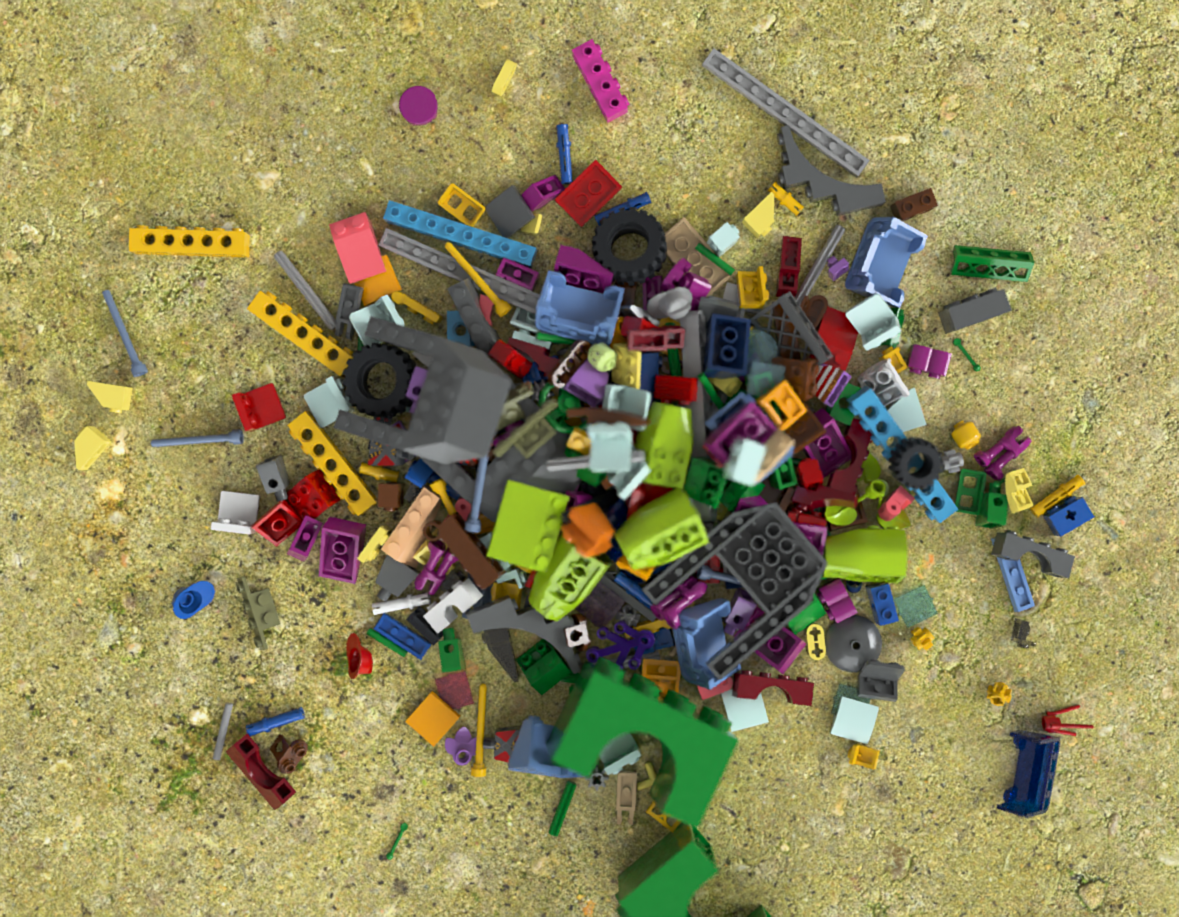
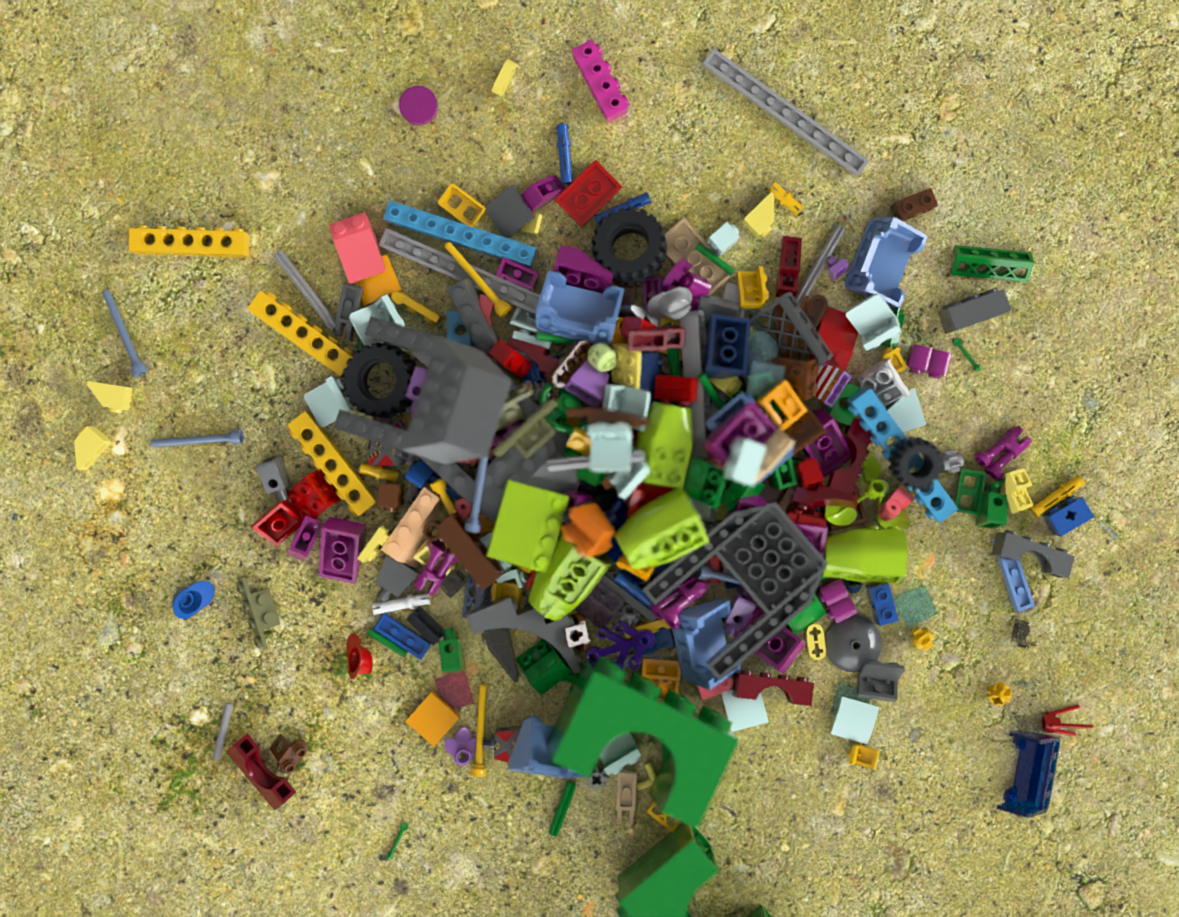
(237, 512): white bracket -> none
(259, 407): red bracket -> none
(267, 724): blue pin -> none
(462, 596): white arch -> none
(798, 171): dark grey arch -> none
(966, 435): yellow head -> none

